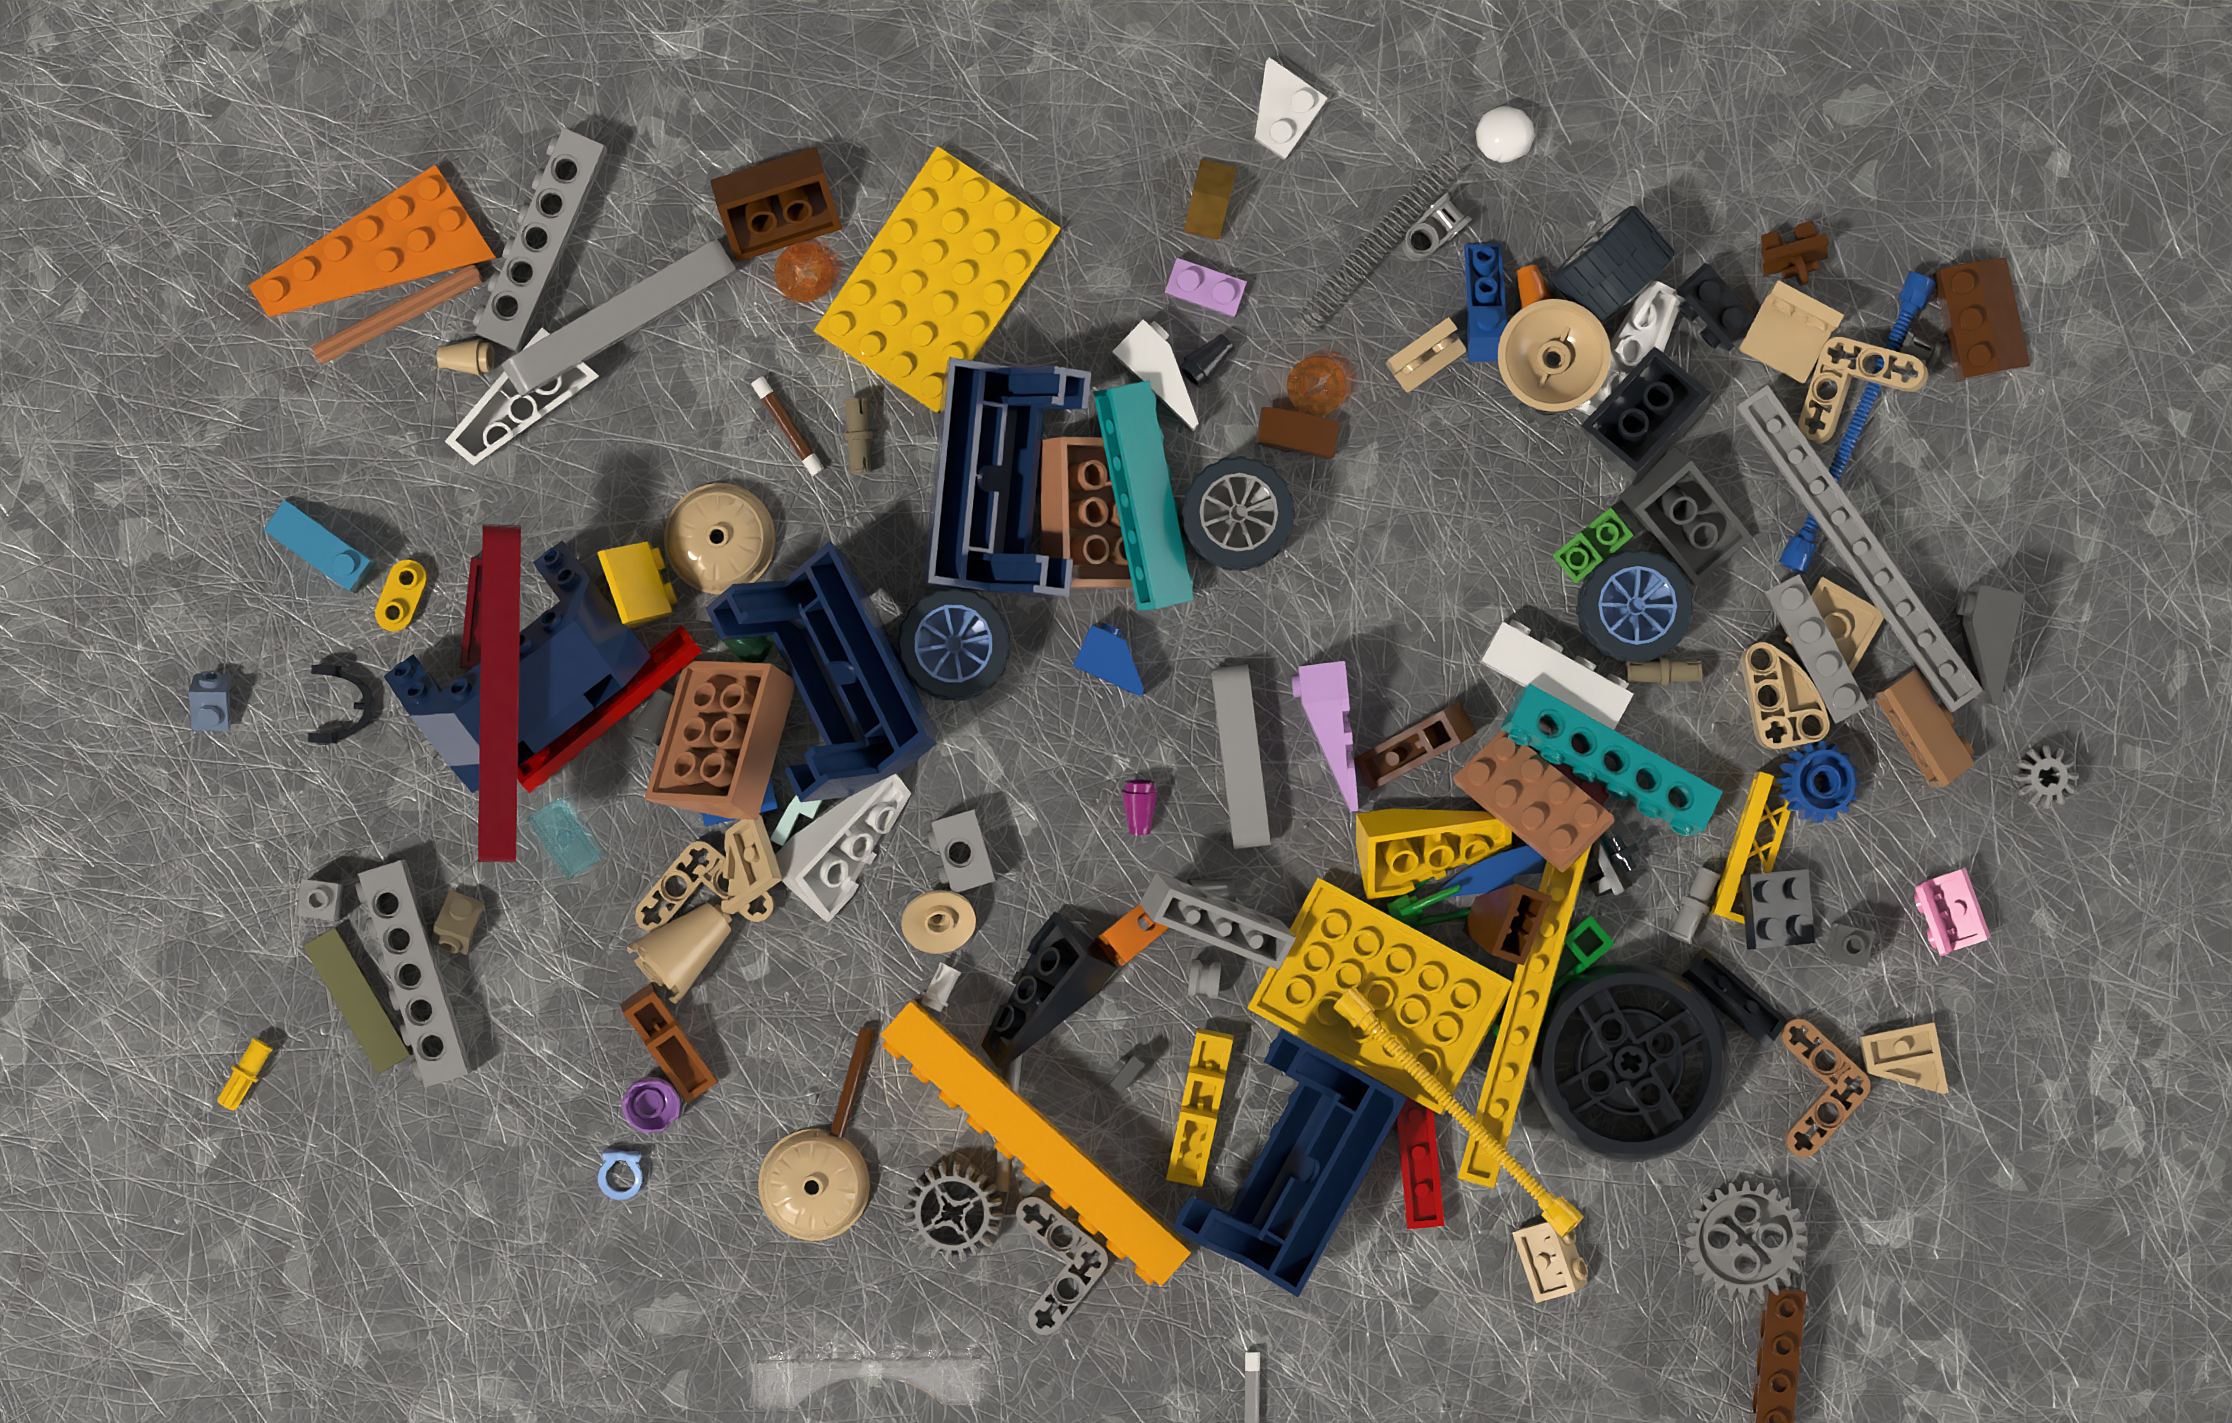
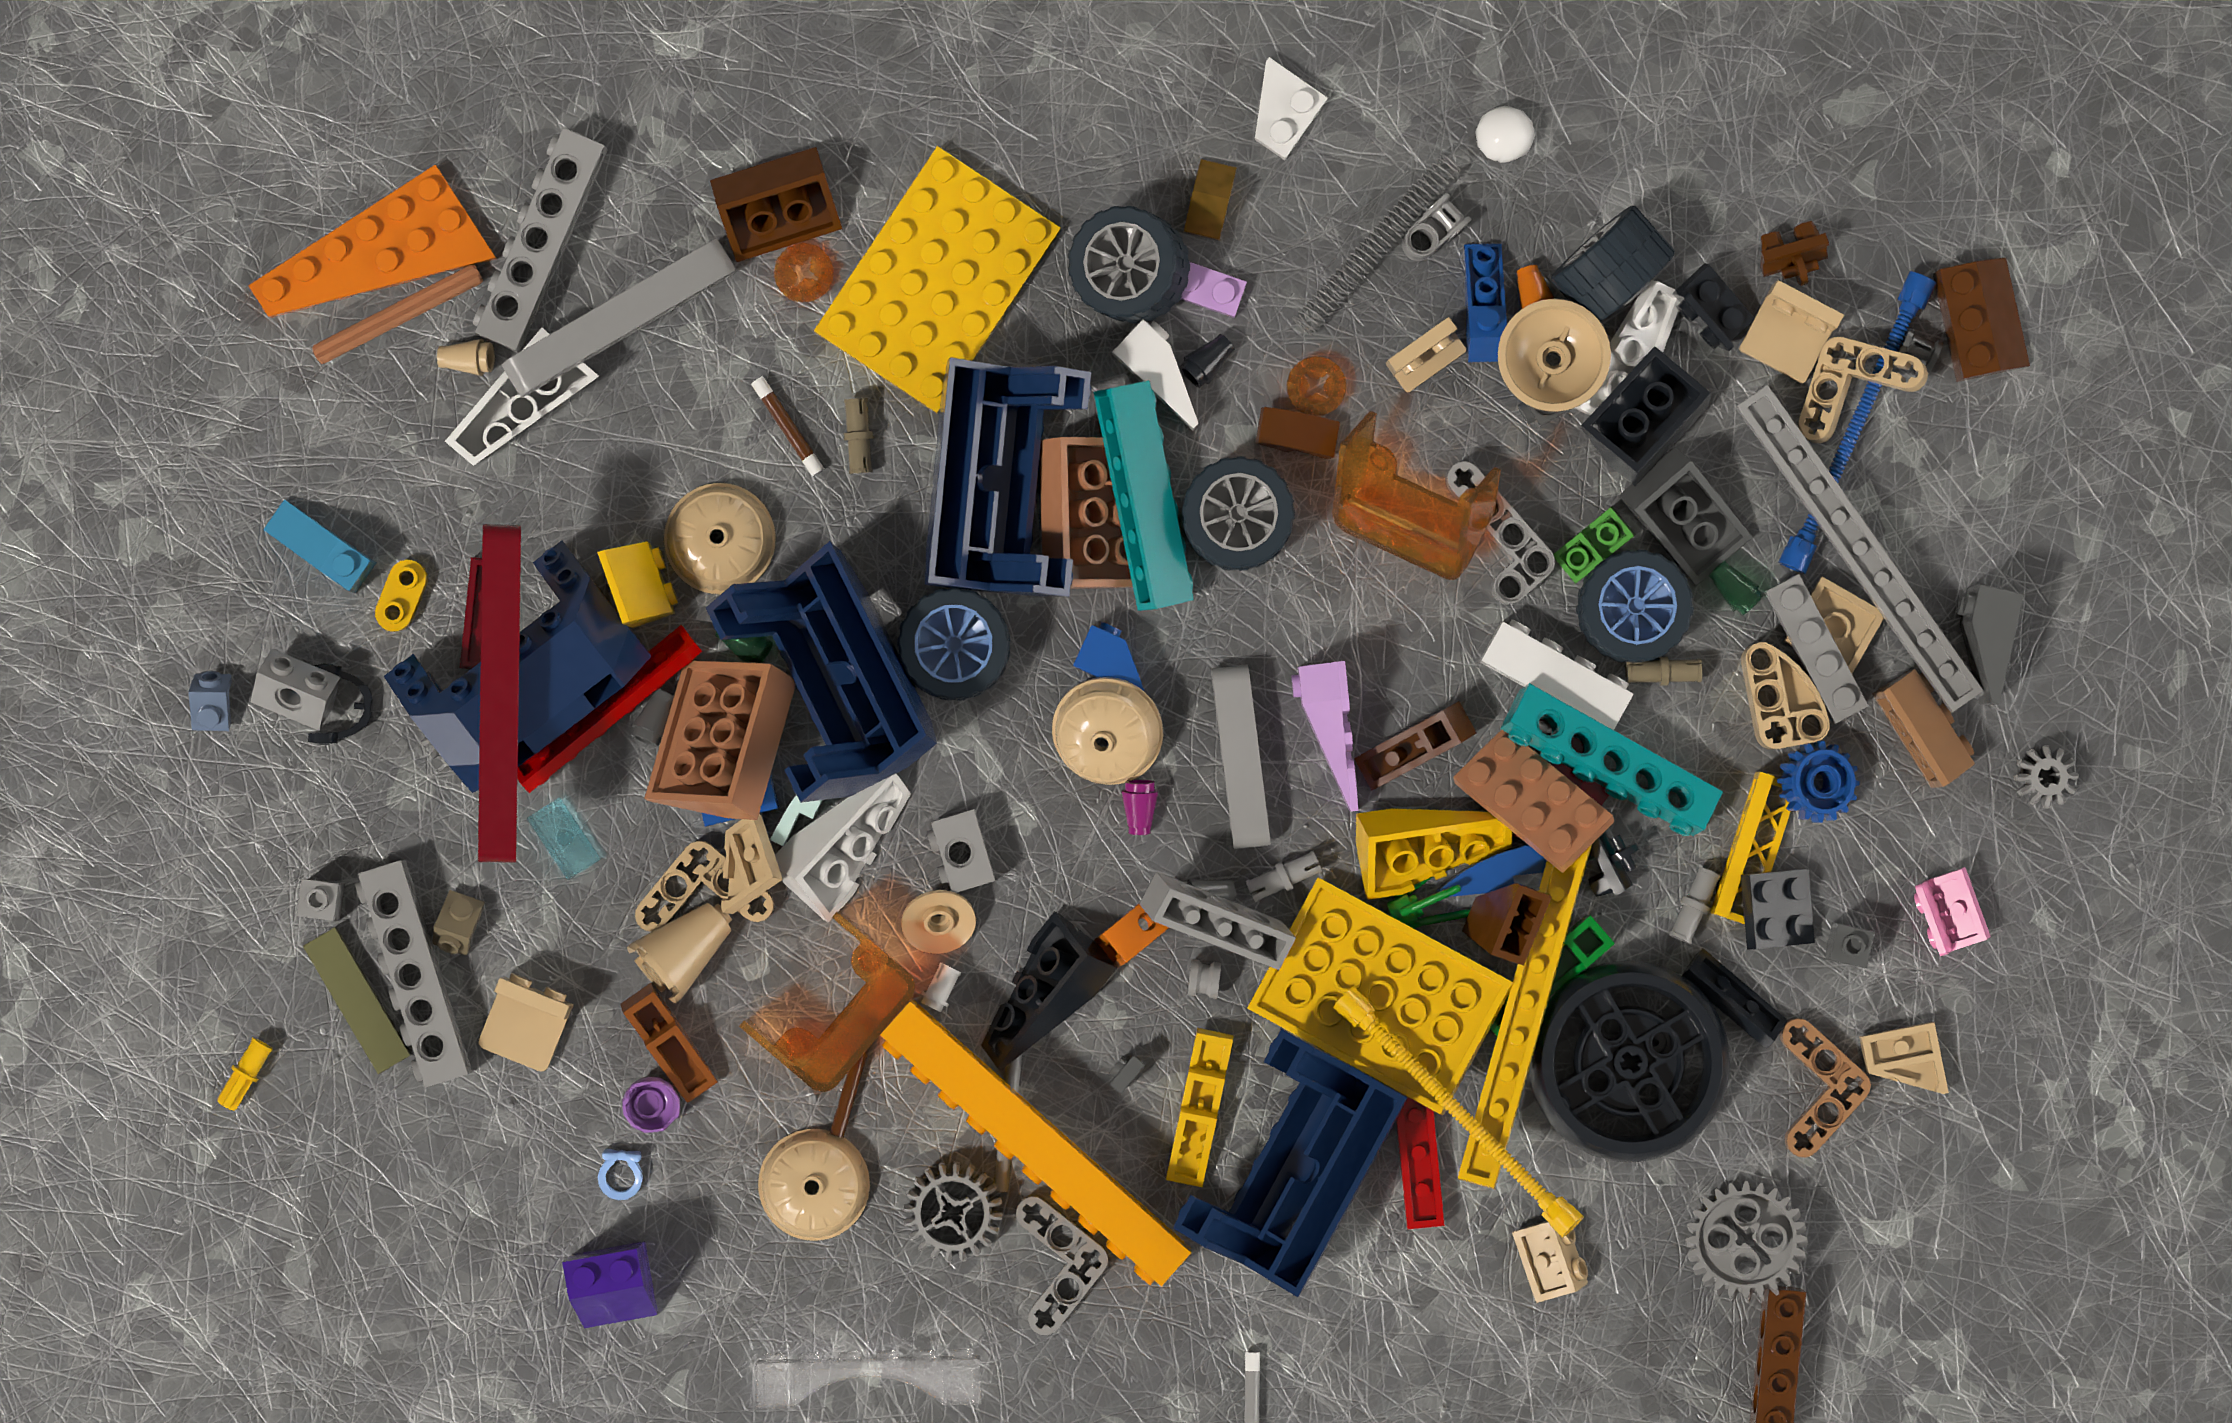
(295, 689): none -> light grey brick
(525, 1022): none -> tan bracket
(610, 1284): none -> dark purple slope
(828, 1059): none -> clear orange windscreen
(1112, 711): none -> tan hat
(1128, 264): none -> wheel
(1284, 876): none -> light grey pin
(1403, 515): none -> clear orange windscreen
(1517, 553): none -> light grey beam
(1736, 588): none -> clear green cone

